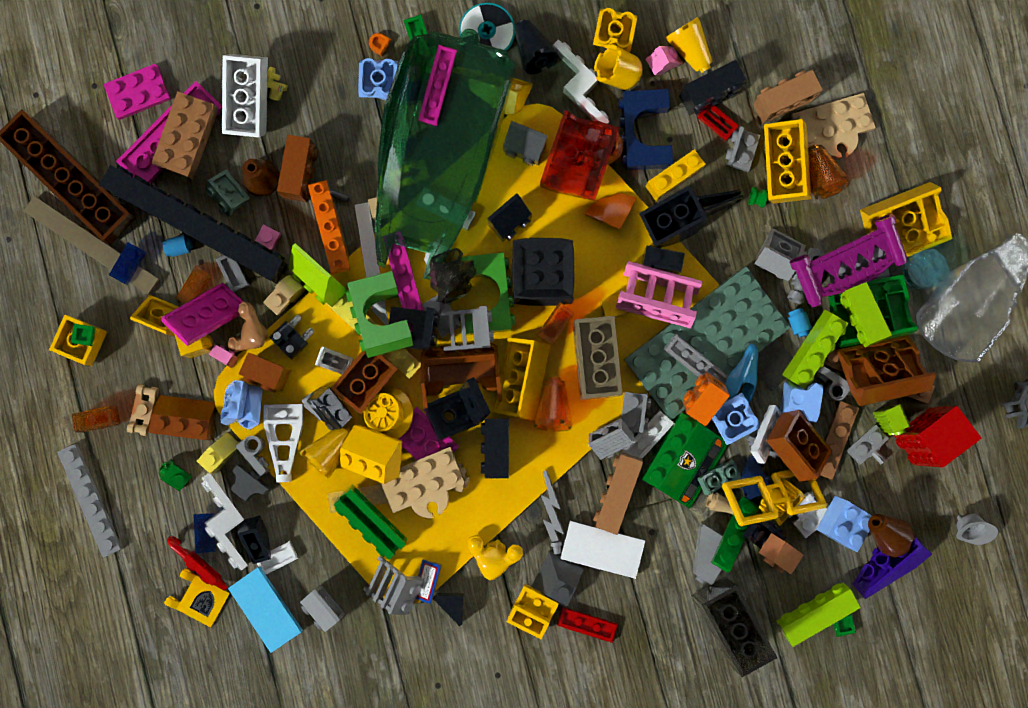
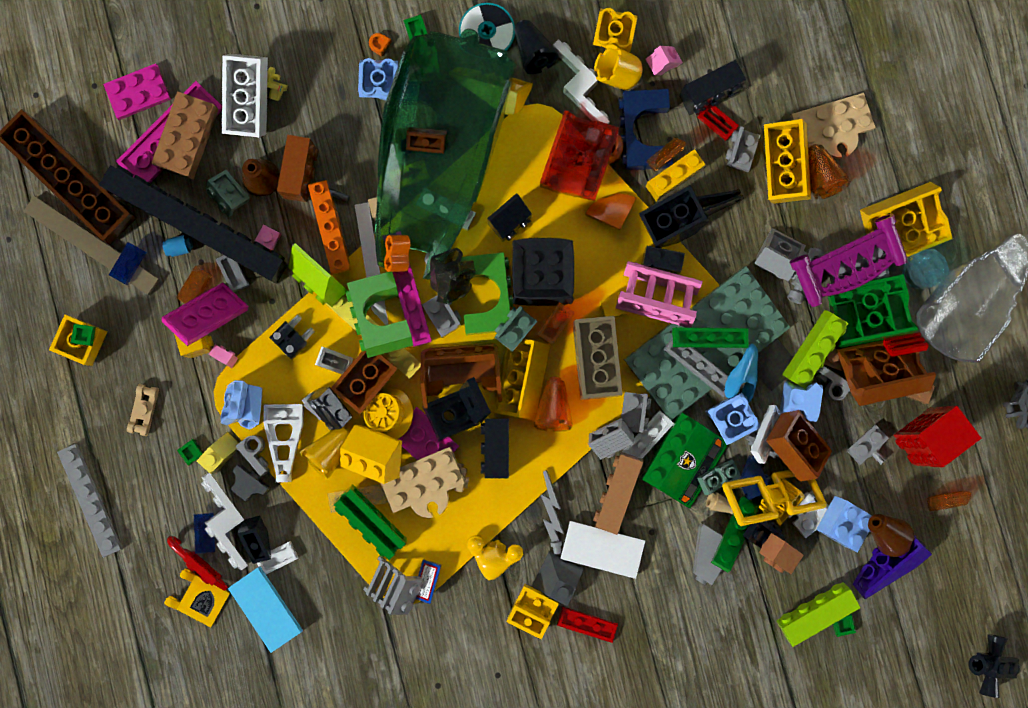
(95, 419): clear orange brick -> none
(151, 313): yellow slope -> none
(173, 475): green bracket -> none
(183, 418): dark orange slope -> none
(190, 452): none -> green tile
(252, 333): medium nougat head -> none
(262, 371): dark orange brick -> none
(285, 292): tan brick -> none
(322, 608): light grey slope -> none
(397, 253): none -> orange axle
(424, 325): black bracket -> none
(426, 140): none -> reddish brown slope
(437, 85): dark pink tile -> none
(452, 604): black slope -> none
(482, 334): light grey plate -> none
(515, 328): none -> sand green bracket
(524, 143): dark grey slope -> none
(666, 153): none -> clear orange slope
(692, 45): yellow cone -> none
(705, 398): orange brick -> none
(710, 337): none -> green plate
(734, 626): clear smoke brick -> none
(758, 197): green wheel -> none
(787, 96): medium nougat brick -> none
(799, 322): dark azure brick -> none
(838, 435): medium nougat plate -> none
(865, 315): lime brick -> none
(892, 419): lime brick -> none
(905, 344): none -> red tile
(948, 500): none -> clear orange slope
(975, 530): light grey piece -> none
(993, 665): none -> black brick

